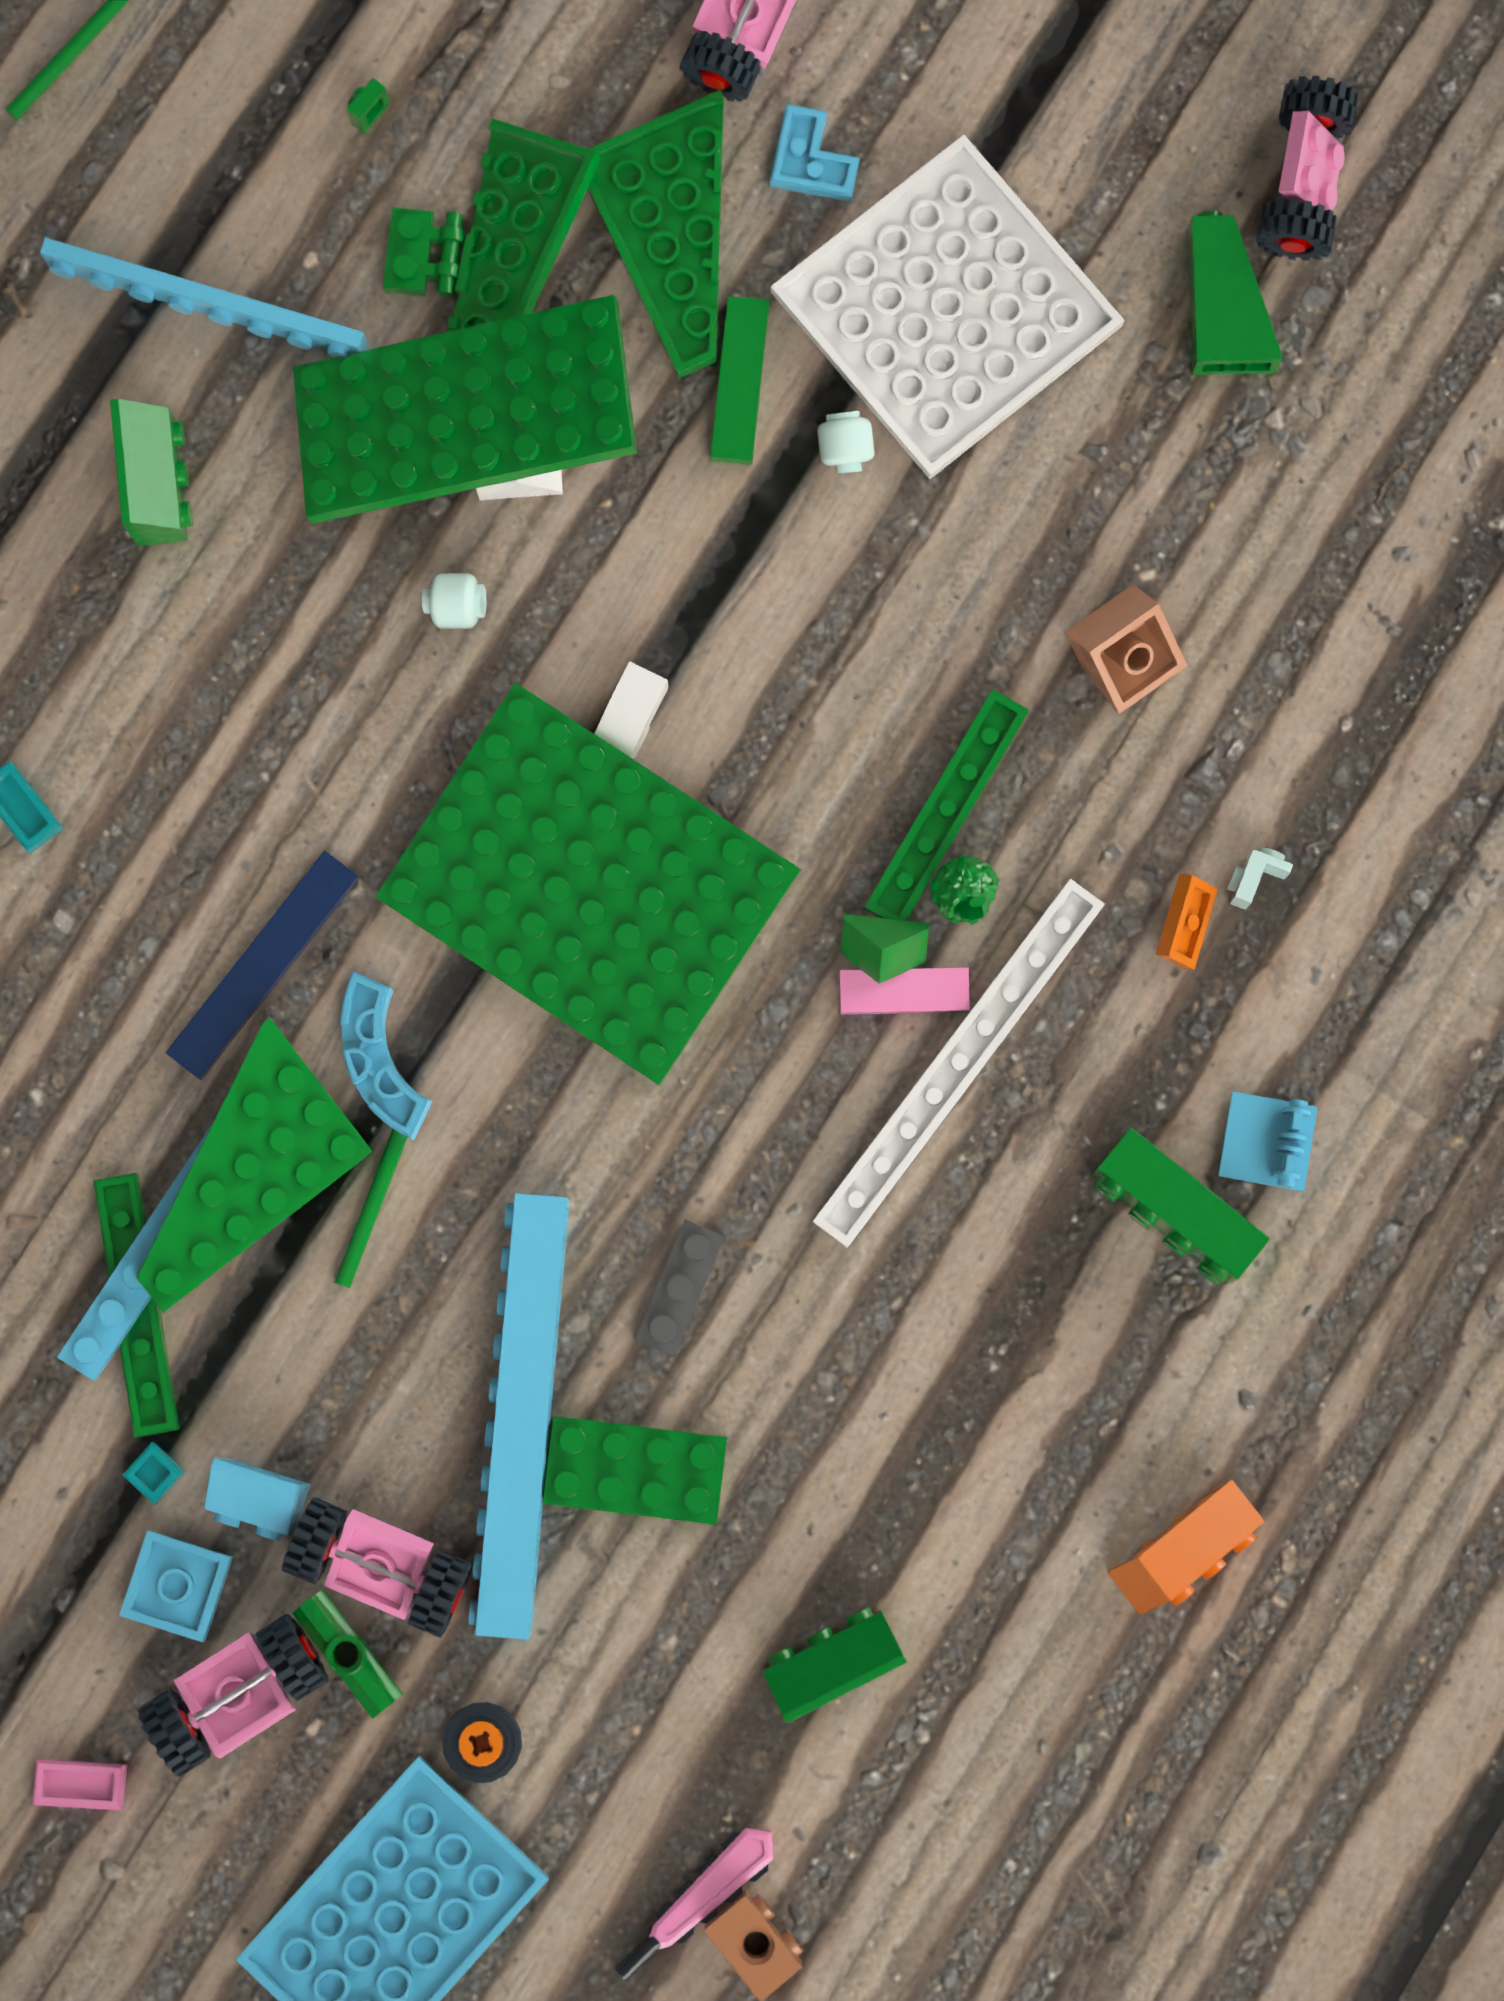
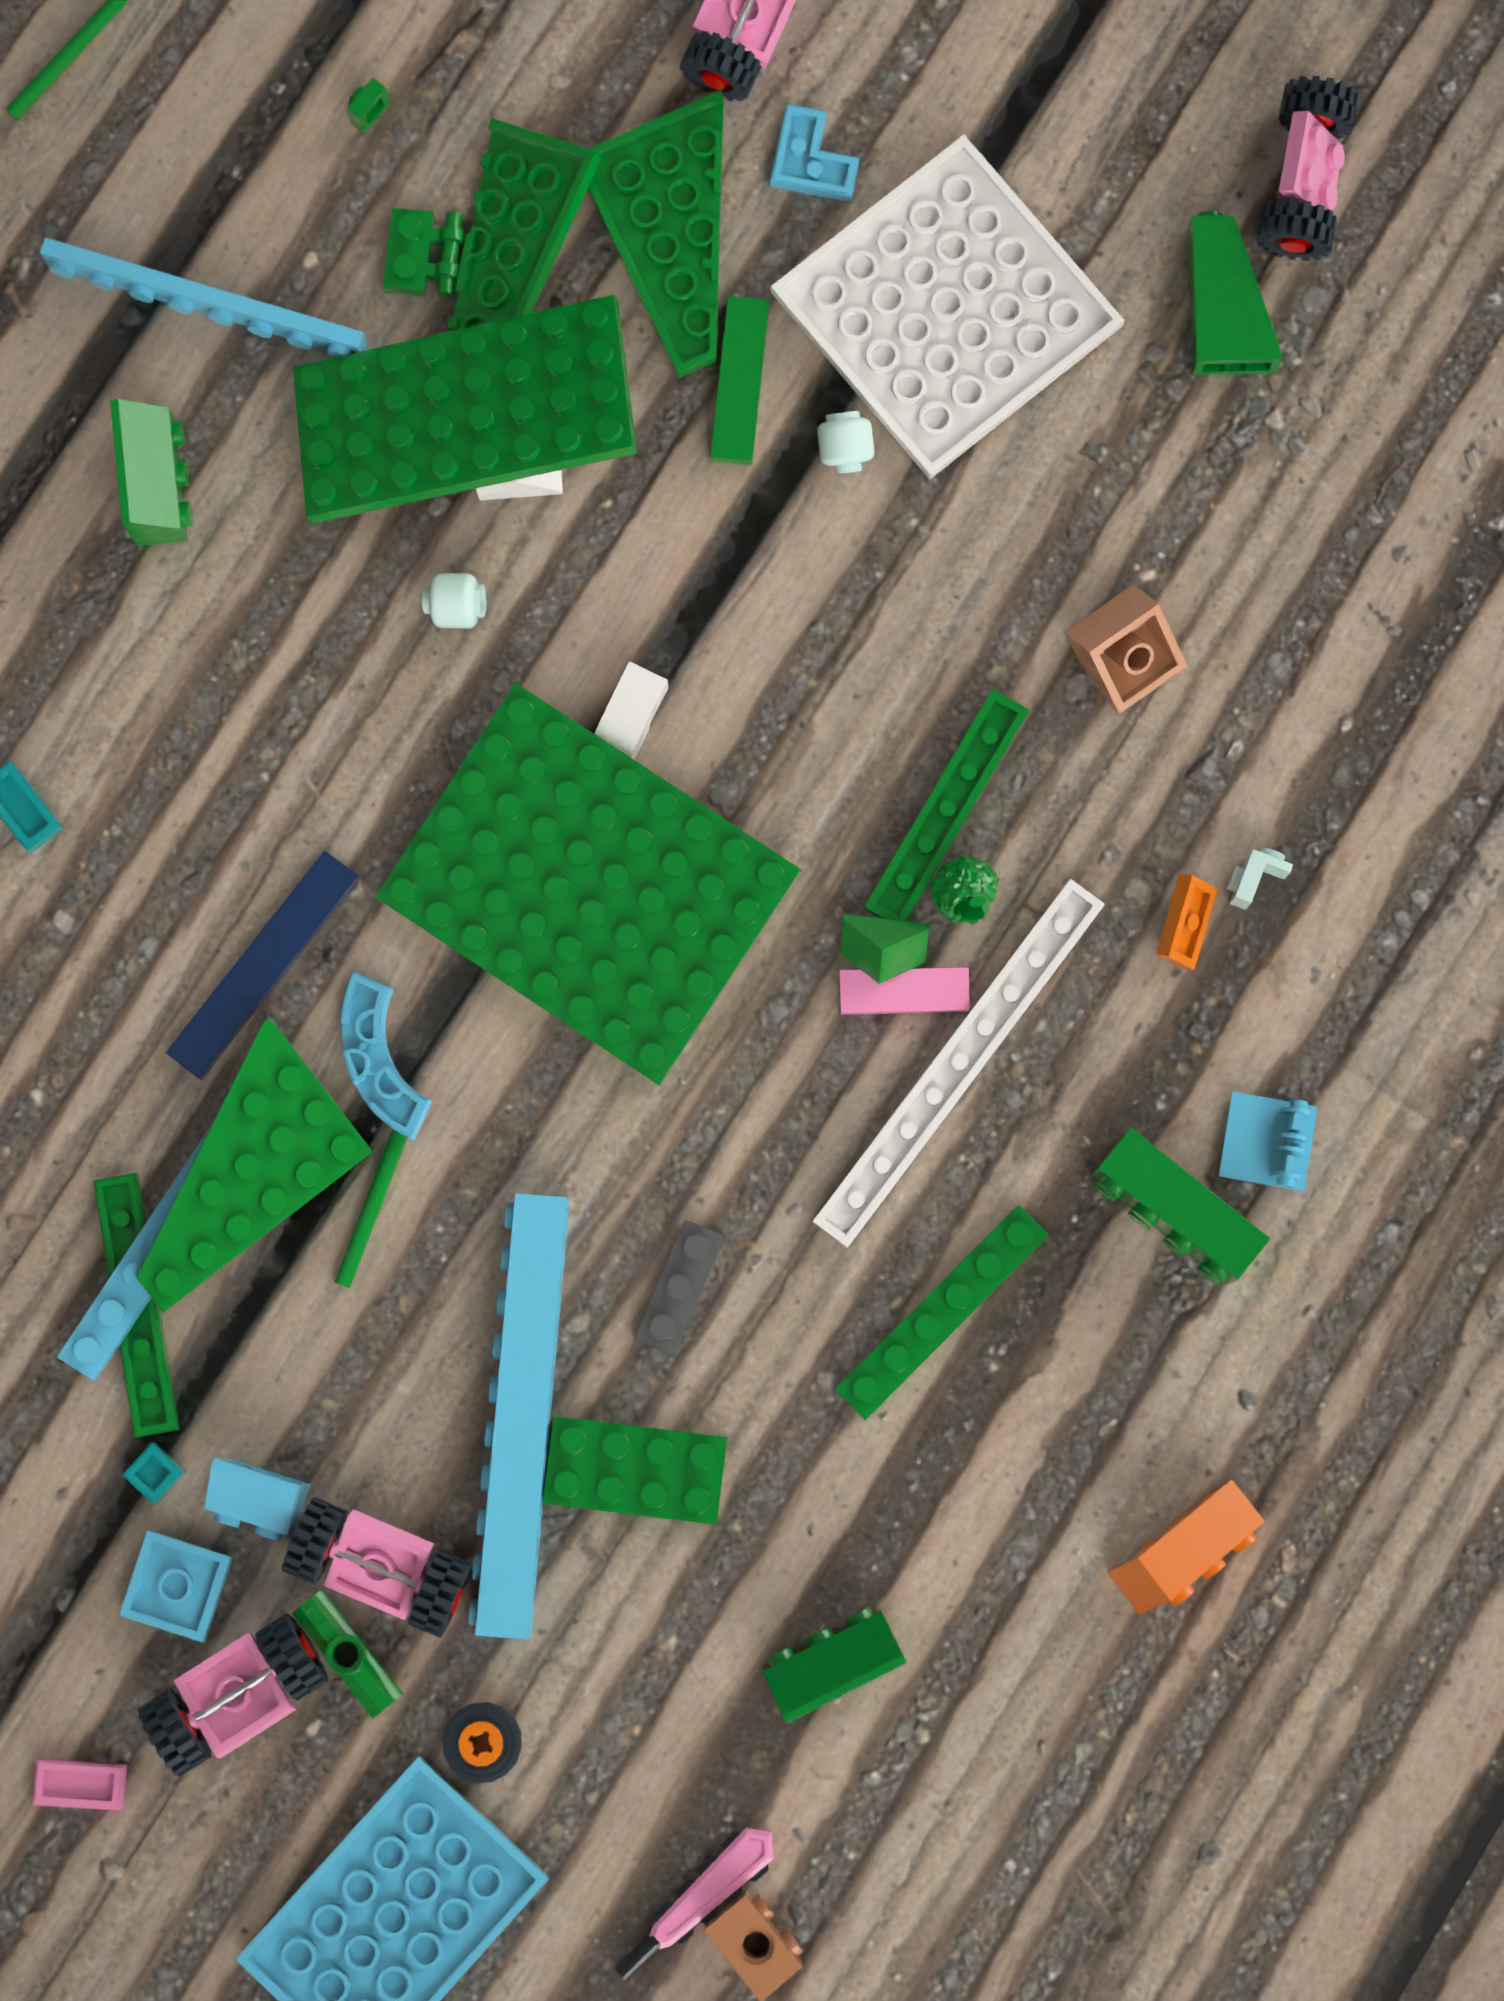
(941, 1312): none -> green plate

